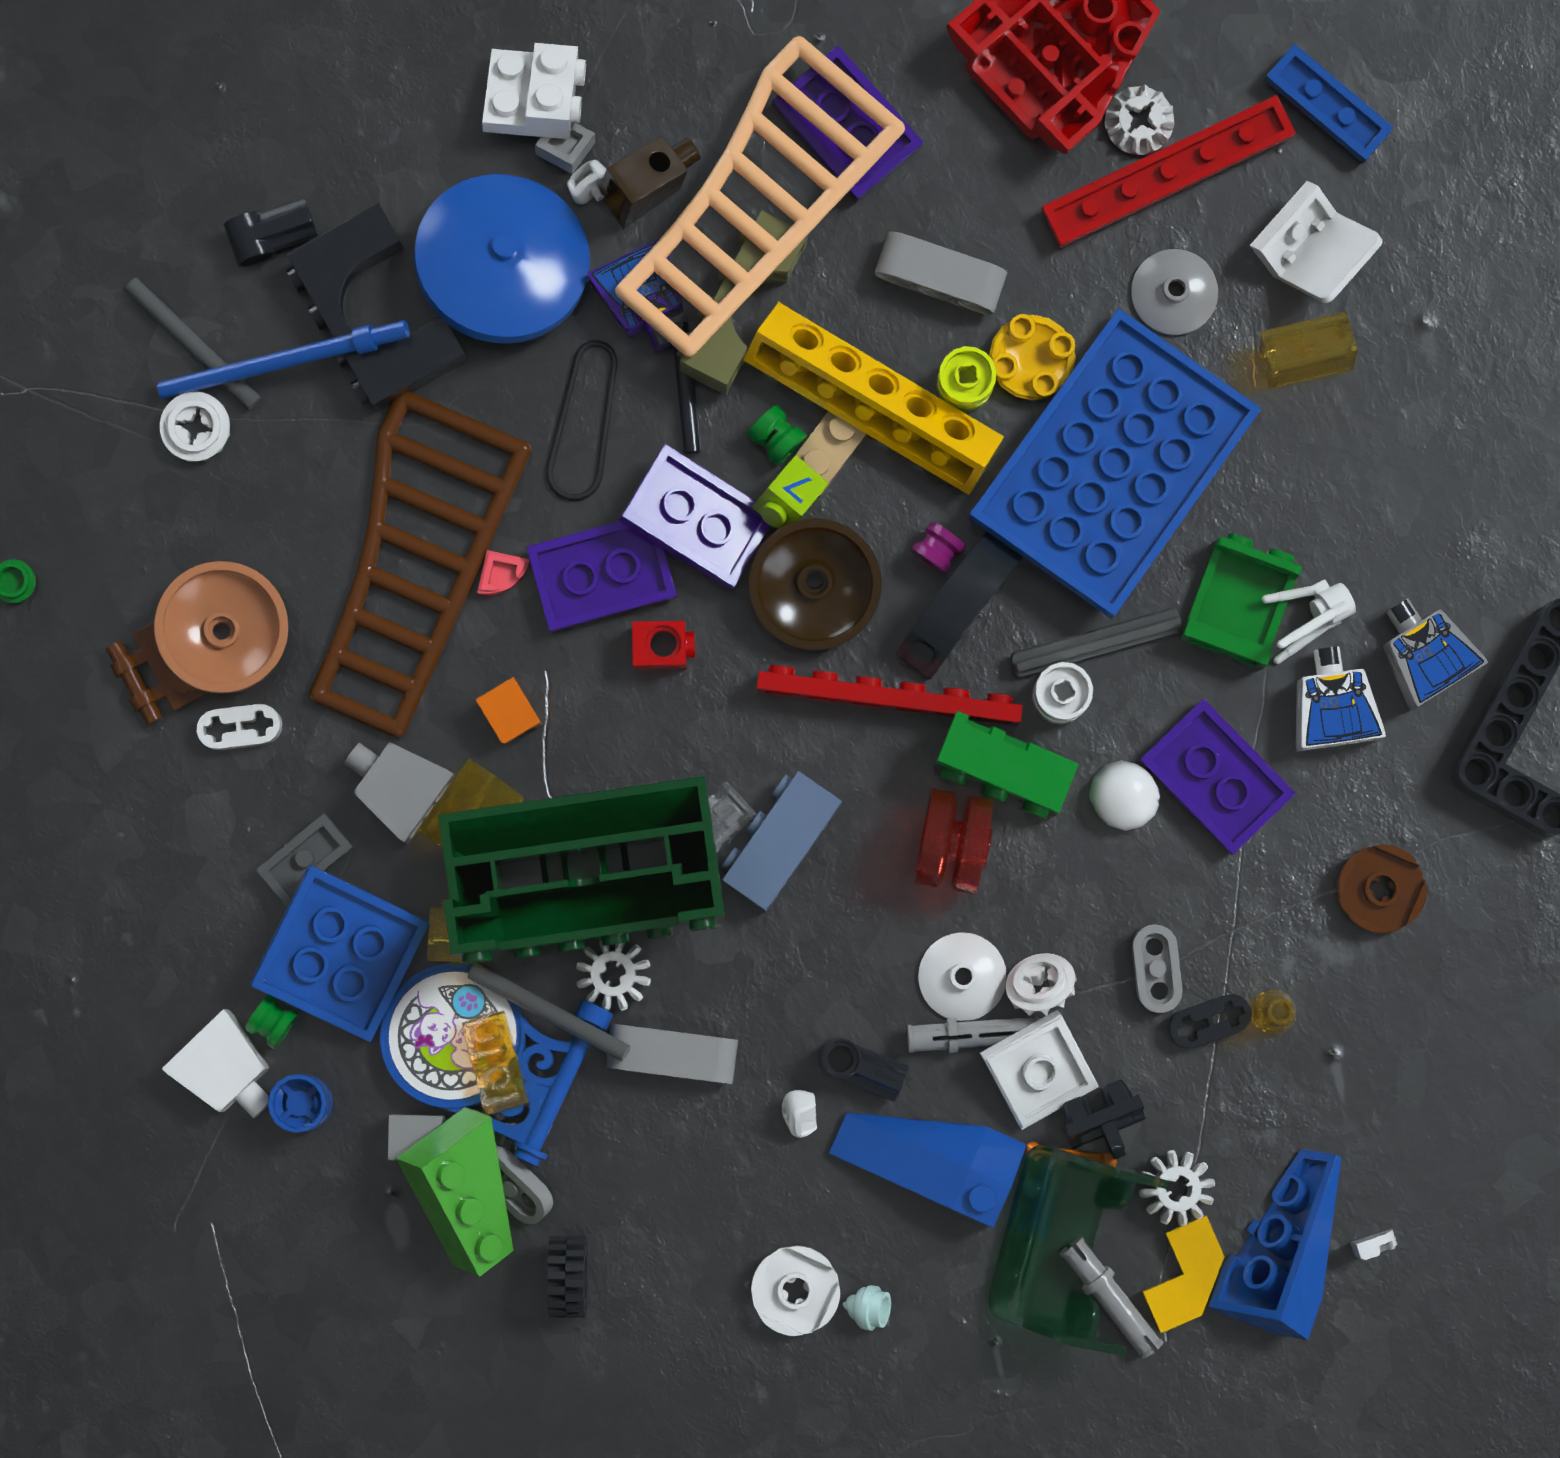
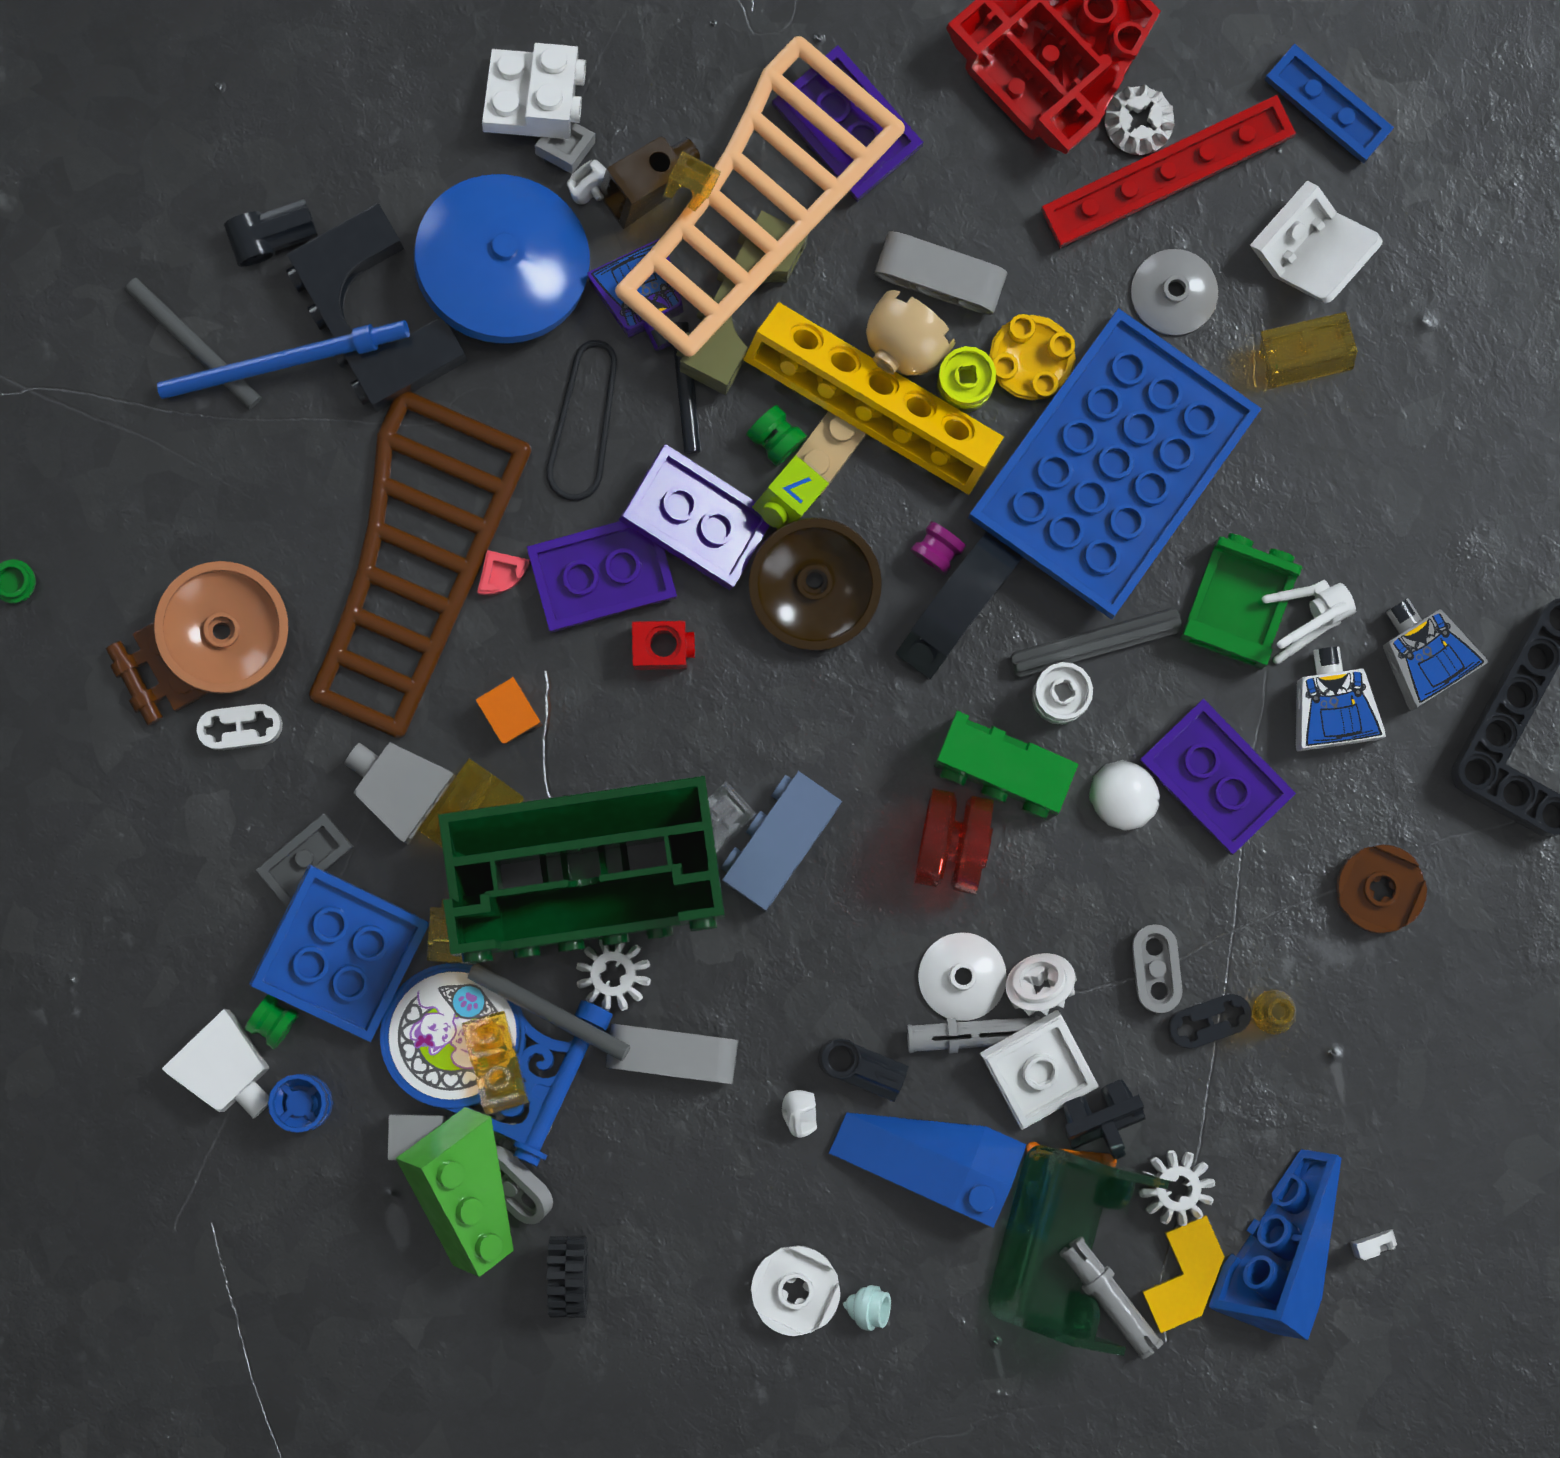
(183, 410): white gear -> none
(695, 176): none -> clear yellow tile
(870, 693): red plate -> none
(906, 336): none -> tan cylinder

